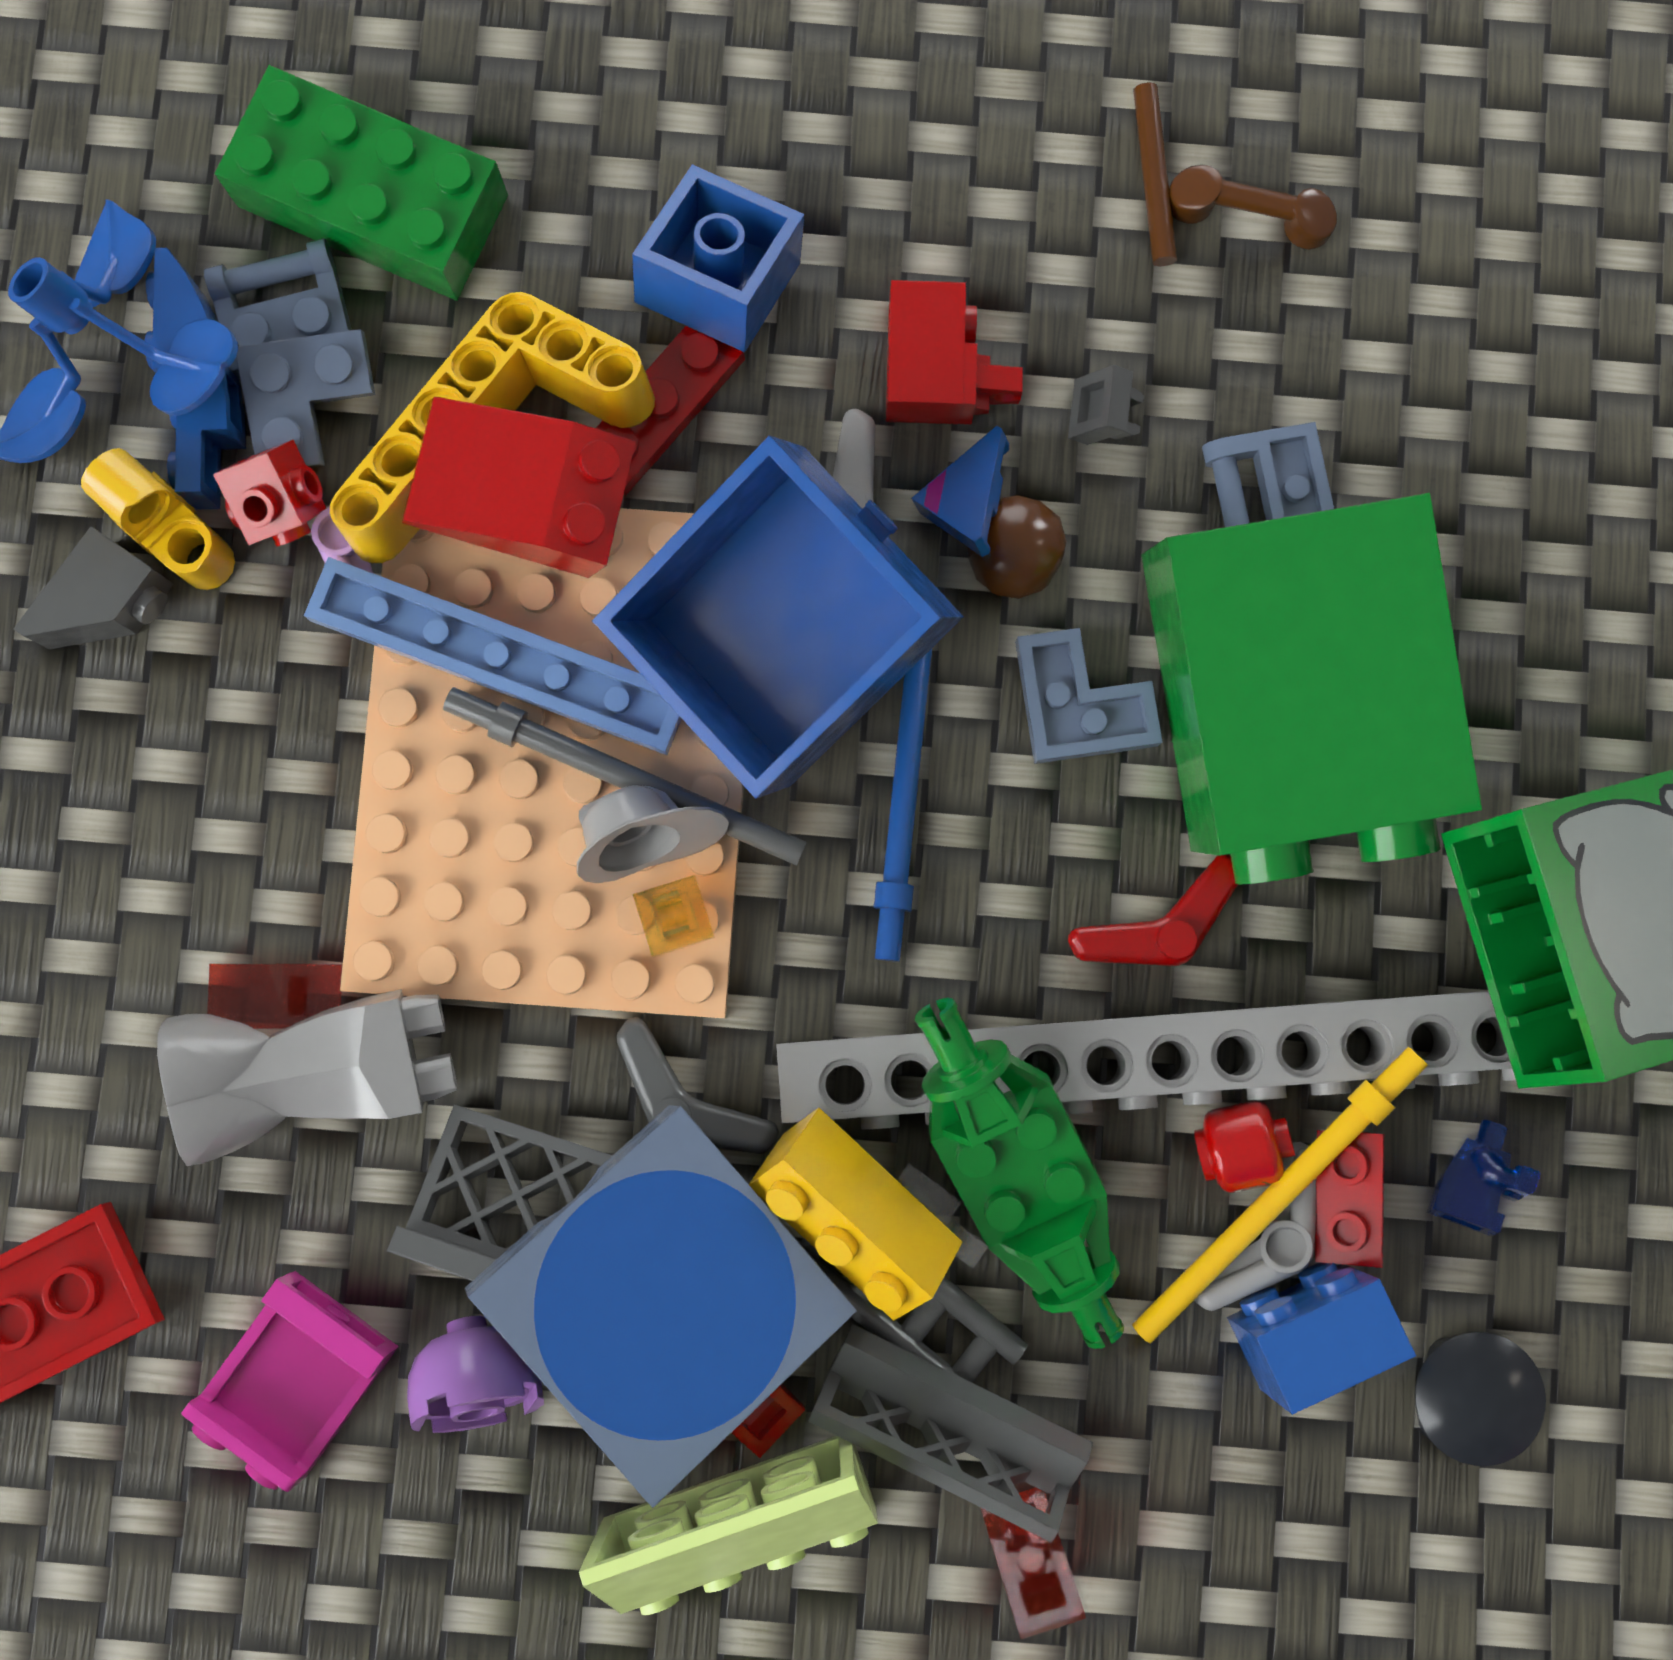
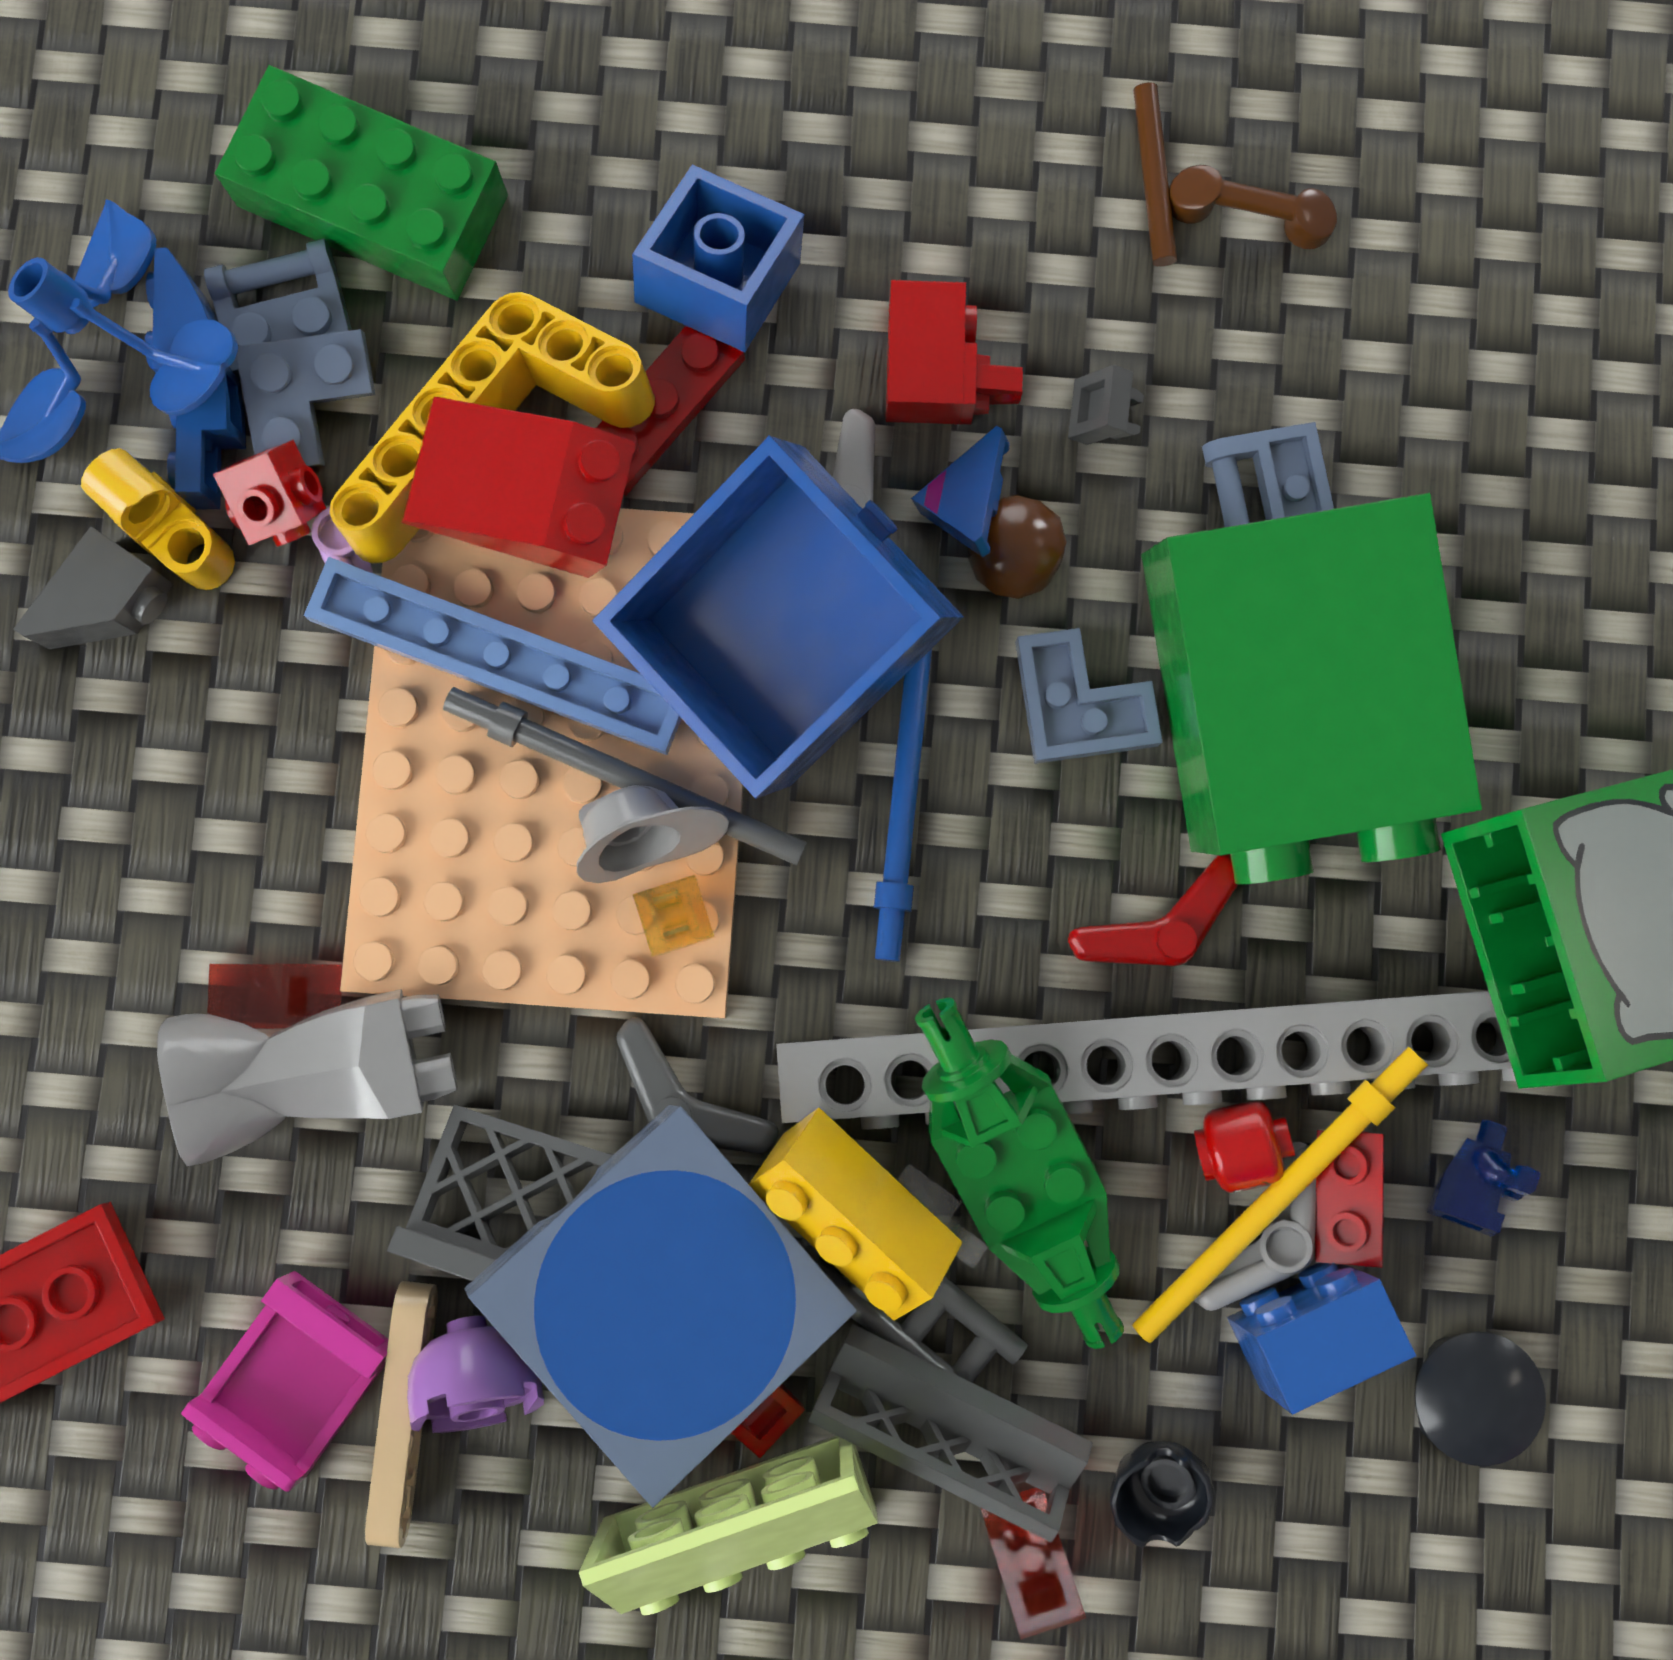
(396, 1443): none -> tan beam
(1161, 1493): none -> black hair

